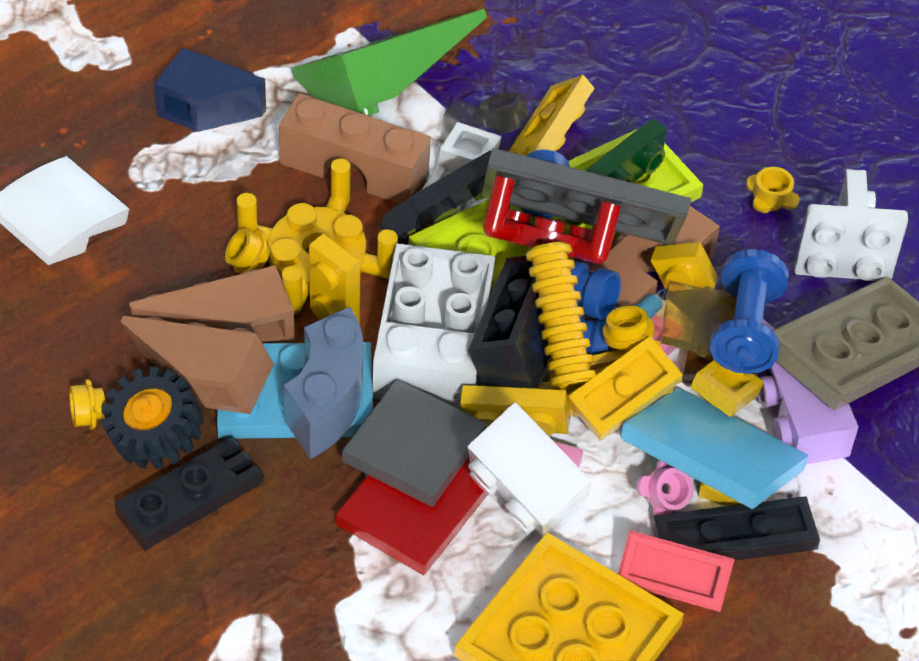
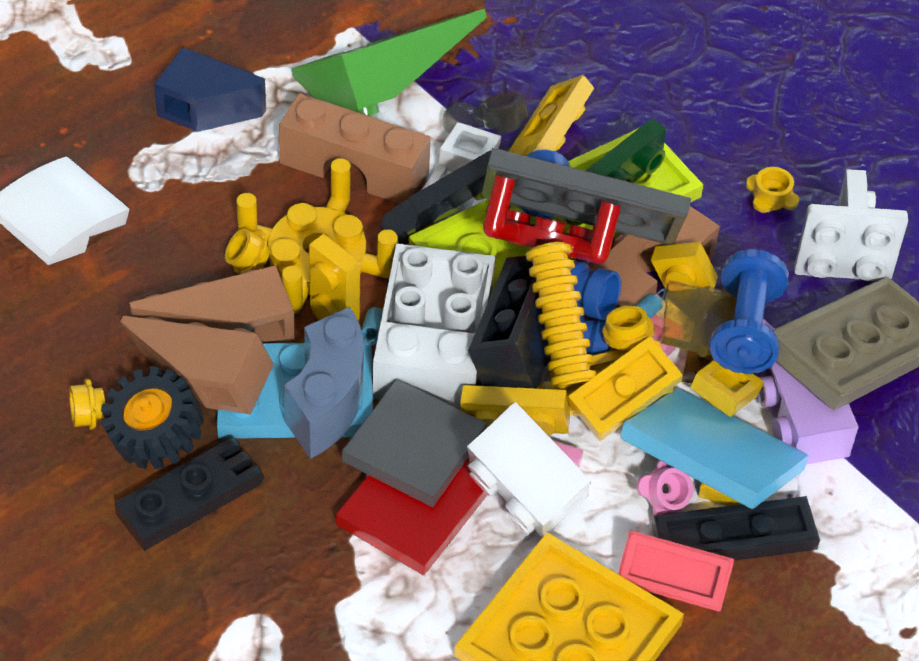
(371, 326): none -> medium azure piece

